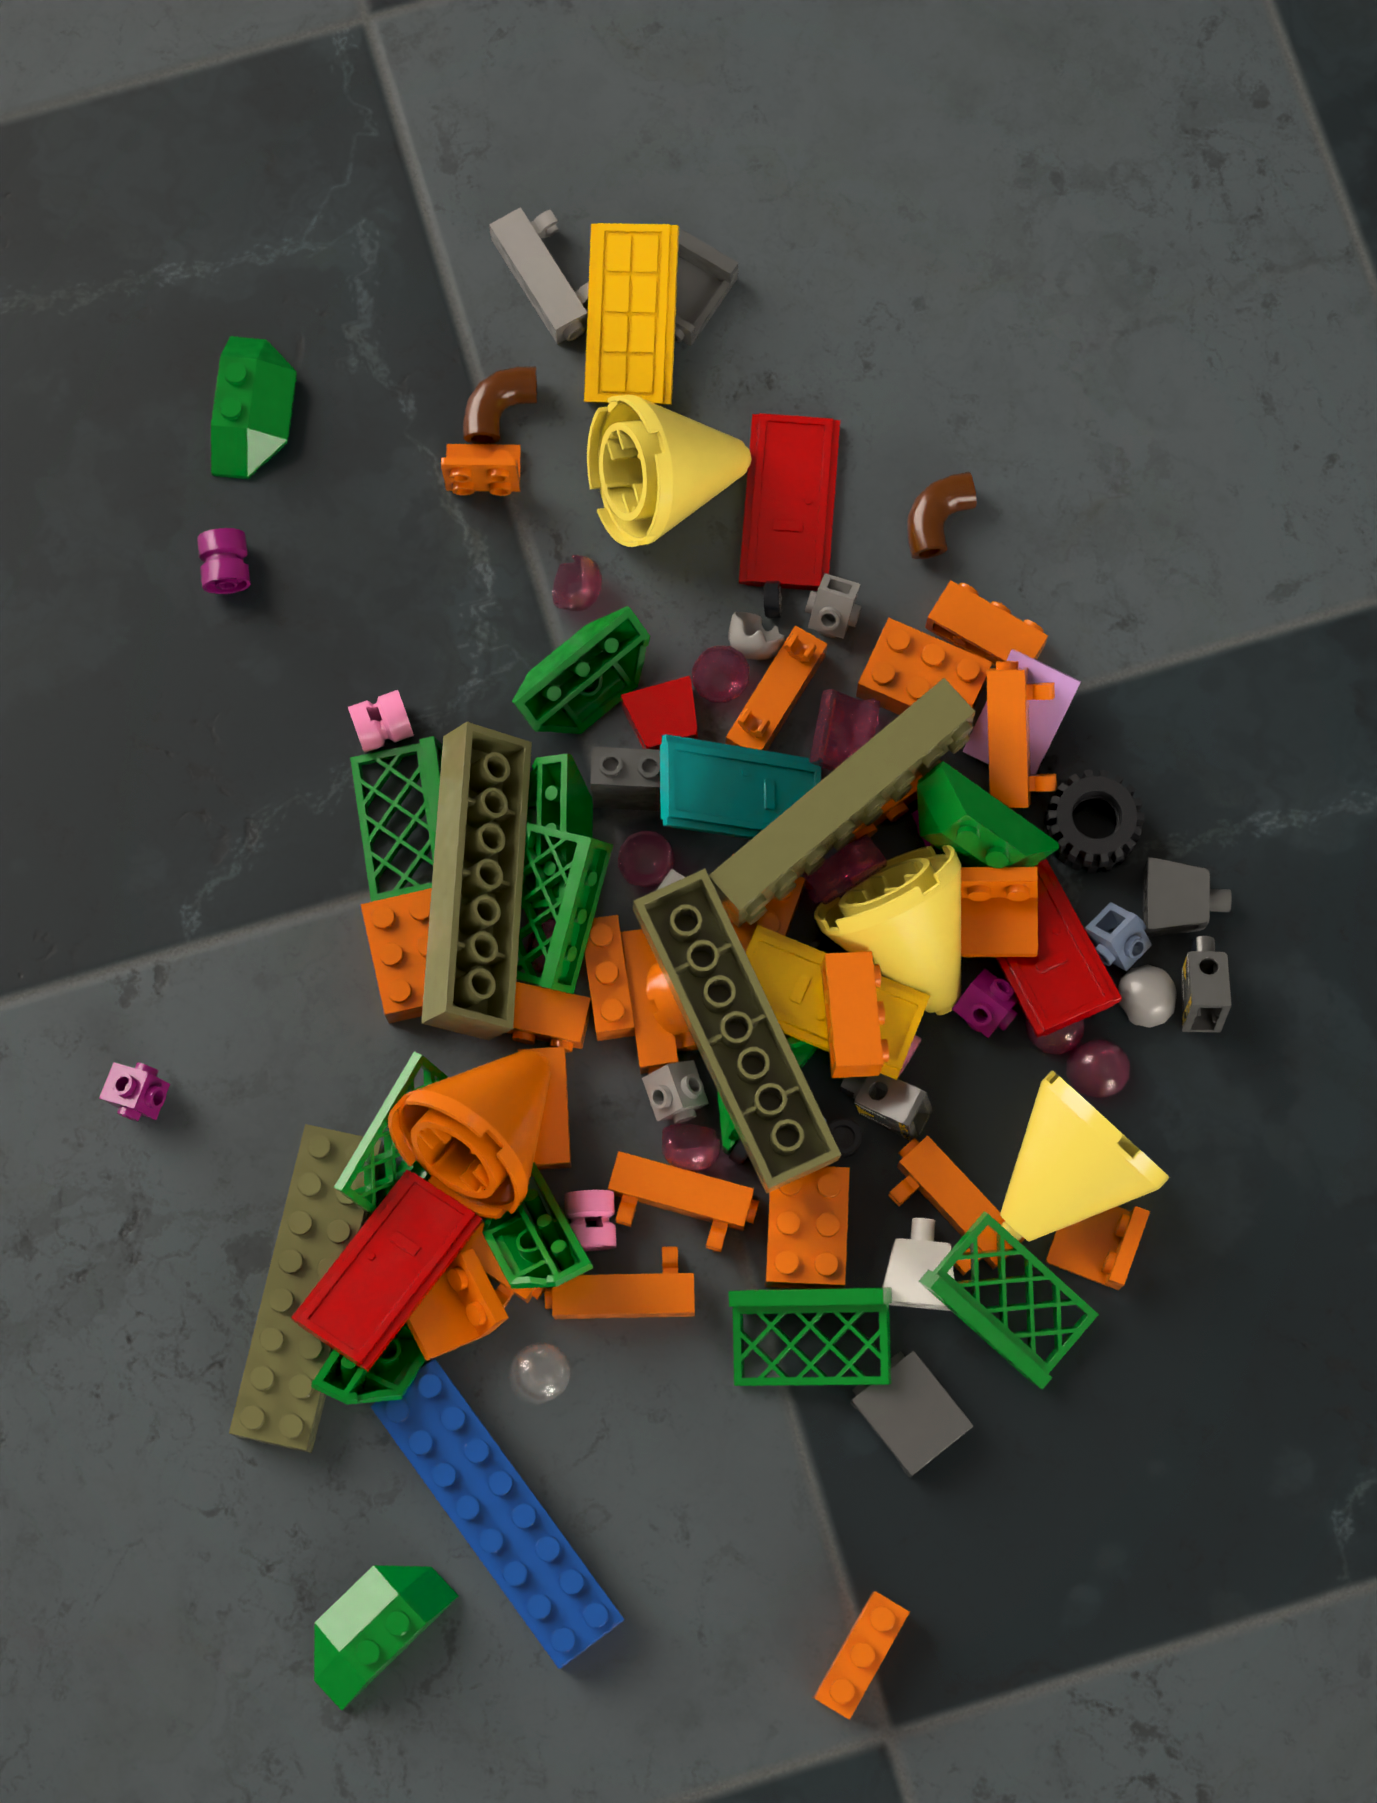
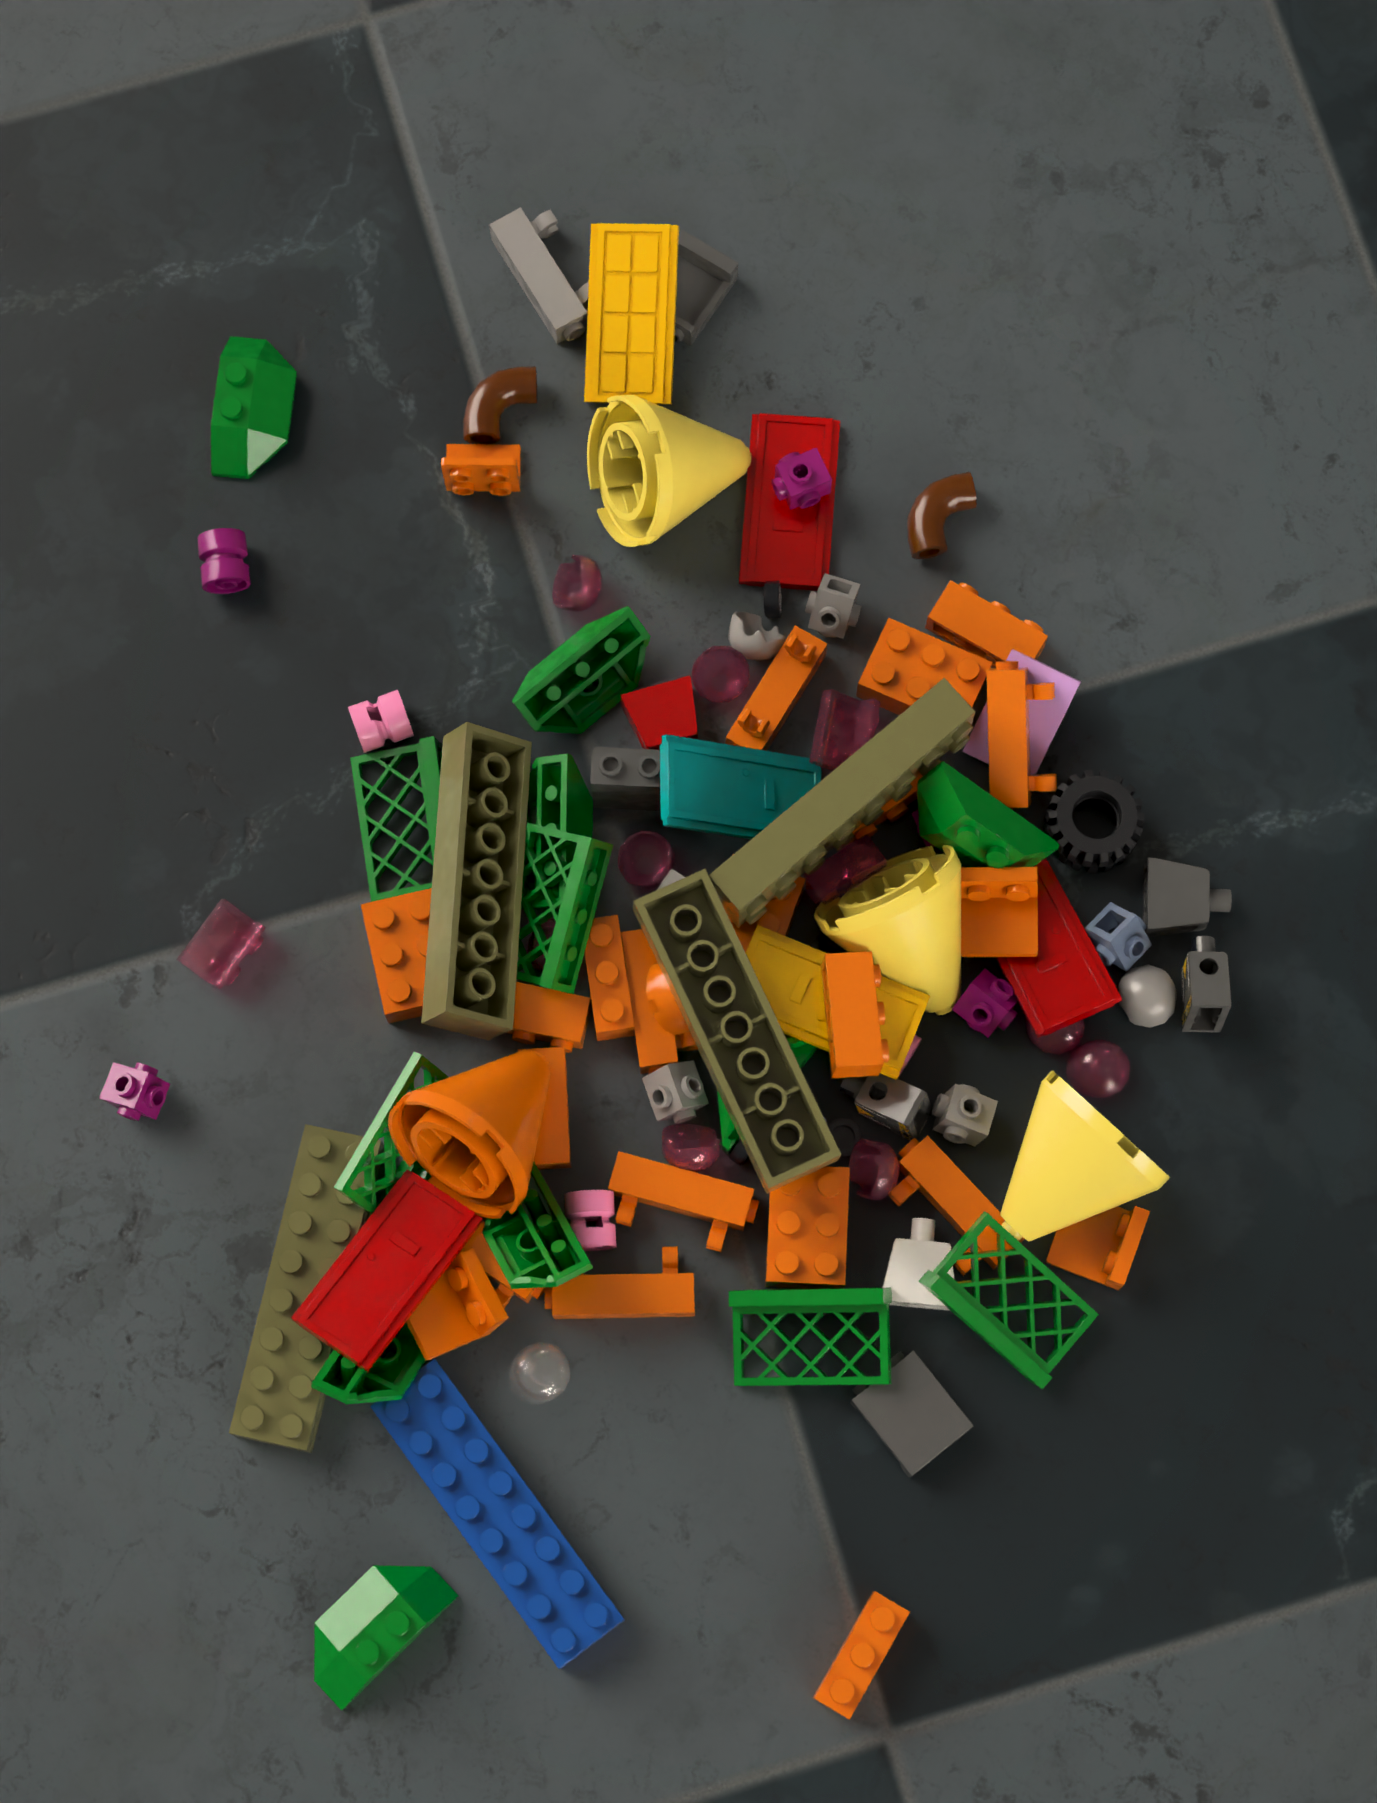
(222, 945): none -> clear pink bracket
(801, 479): none -> magenta brick
(874, 1168): none -> clear pink hair
(963, 1115): none -> light grey brick

